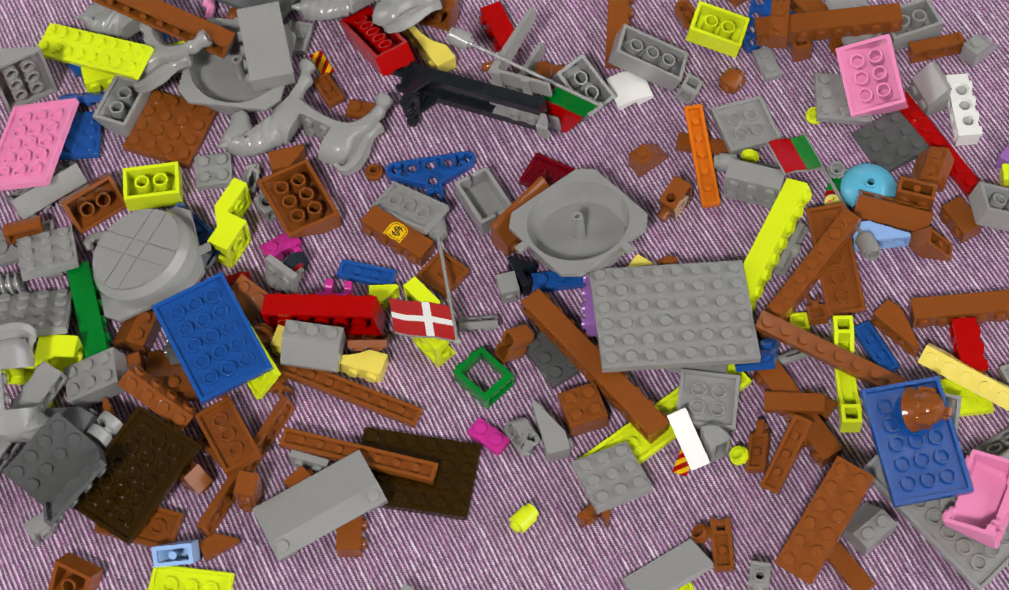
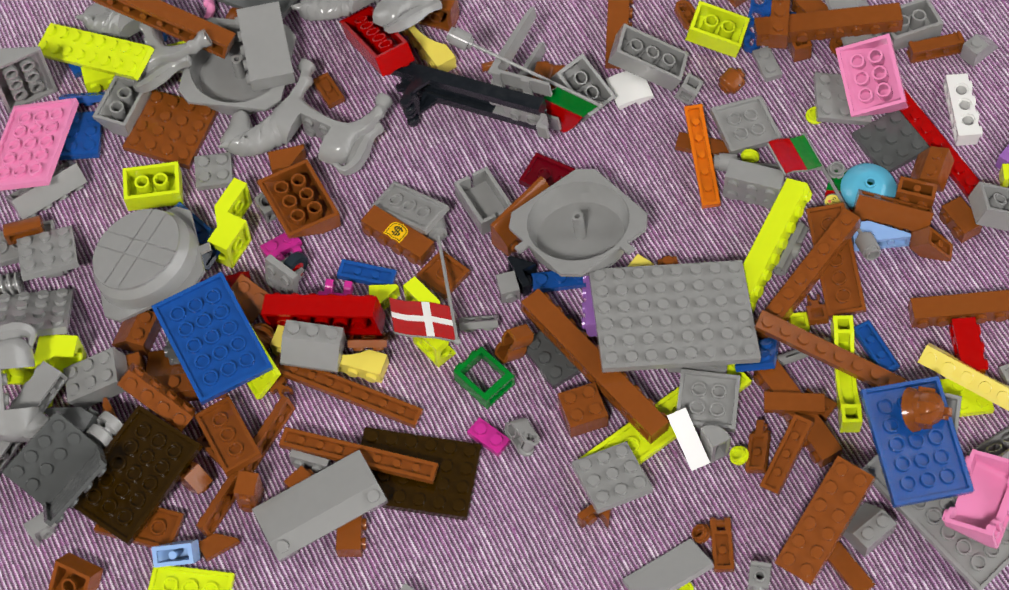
(88, 310): green brick -> none
(92, 203): dark orange slope -> none
(93, 237): light grey arm -> none
(251, 176): light grey piece -> none
(303, 33): light grey plate -> none
(321, 62): sticker -> none
(358, 109): dark orange plate -> none
(373, 176): dark orange plate -> none
(422, 175): blue beam -> none
(497, 25): red brick -> none
(523, 518): neon yellow brick -> none
(552, 435): light grey slope -> none
(646, 158): dark orange slope -> none
(674, 199): dark orange torso -> none
(681, 466): sticker -> none
(893, 323): dark orange slope -> none
(930, 89): light grey slope -> none

